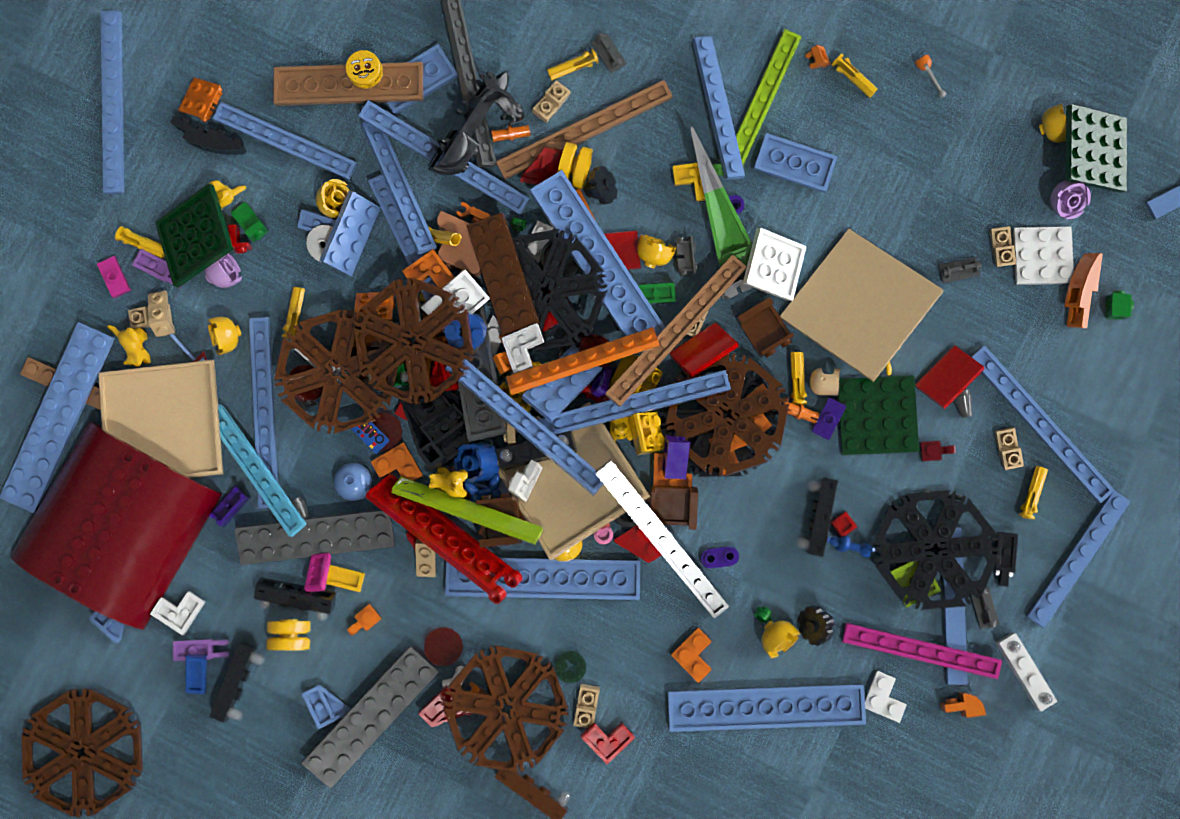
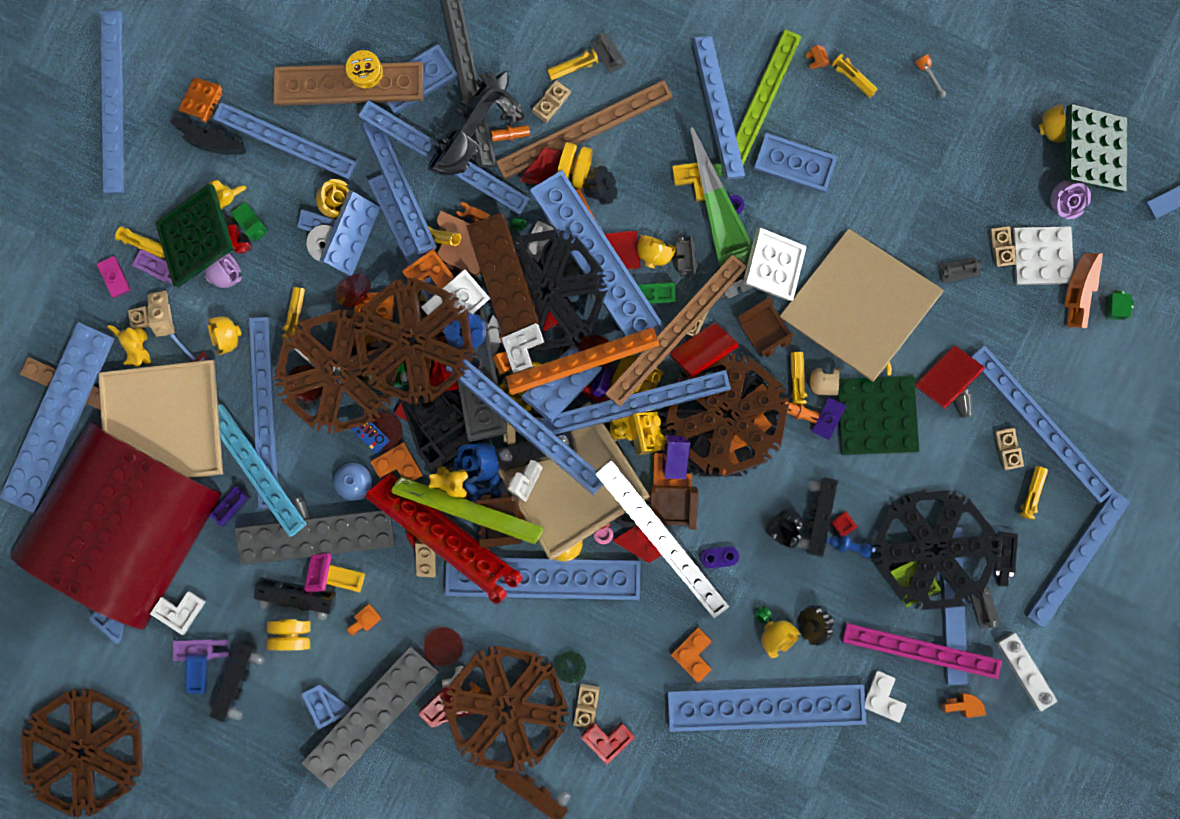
(352, 290): none -> clear red tile
(786, 528): none -> black hair
(933, 451): dark red plate -> none

